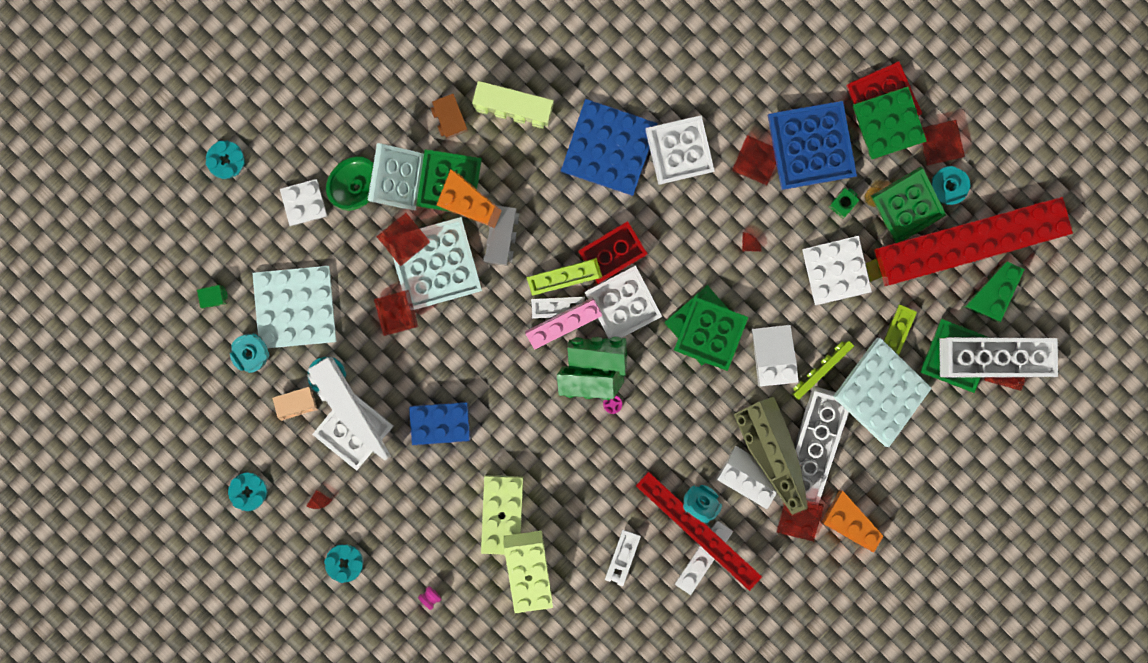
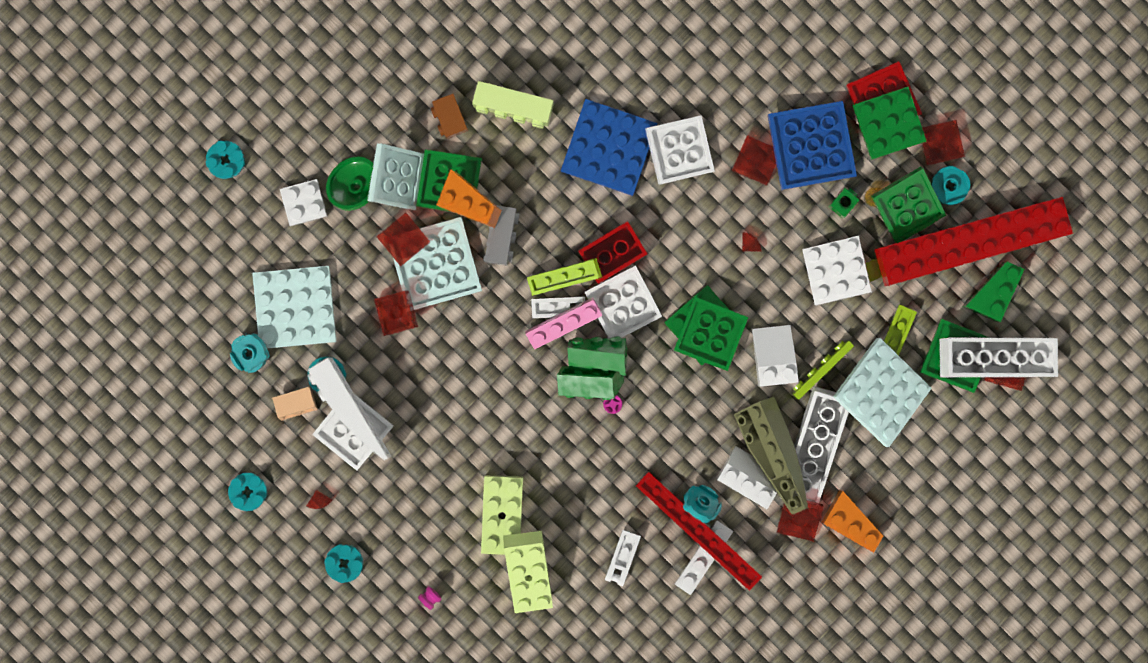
(212, 296): green brick -> none
(440, 423): blue brick -> none

